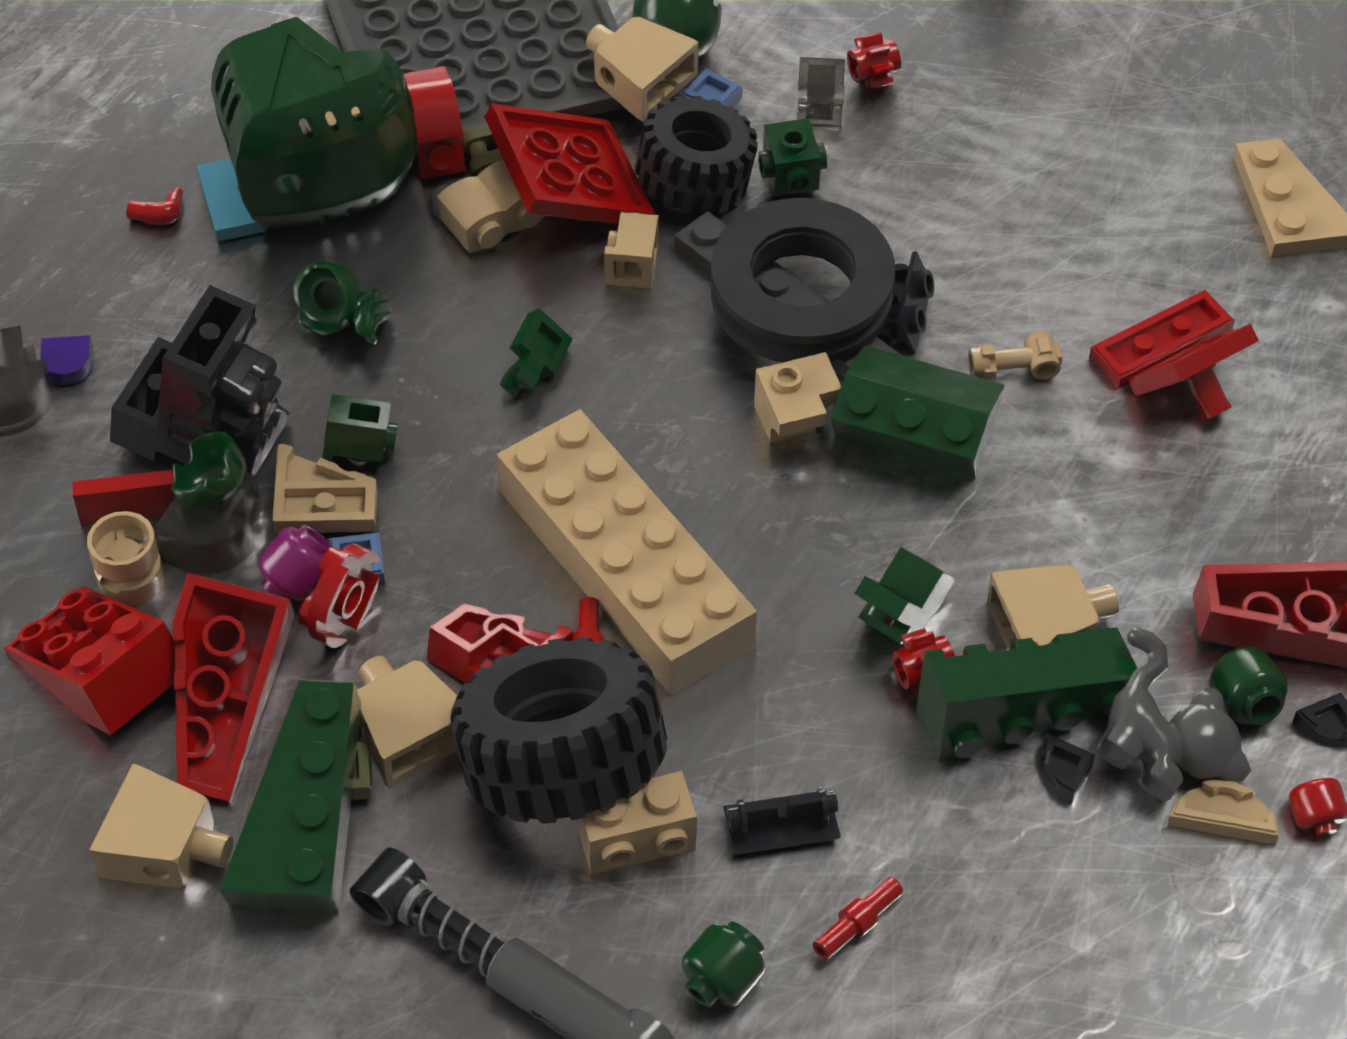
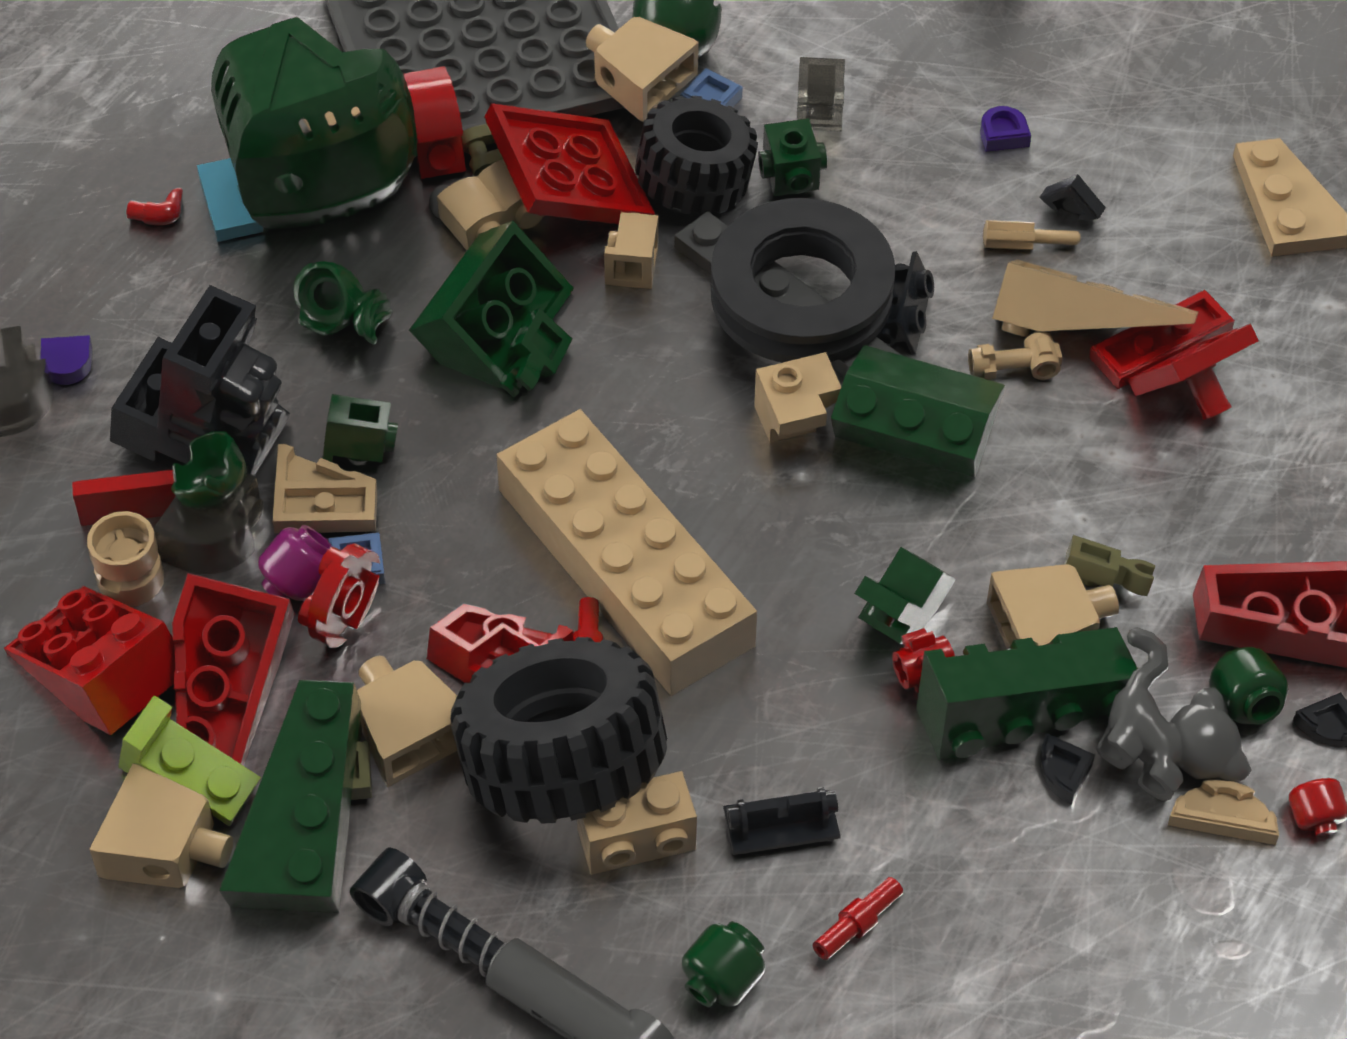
(187, 760): none -> lime bracket
(486, 301): none -> dark green slope
(874, 60): red gear -> none
(1004, 129): none -> dark purple tile
(1022, 235): none -> tan axle
(1055, 301): none -> tan wedge
(1073, 196): none -> black tile
(1105, 566): none -> olive plate

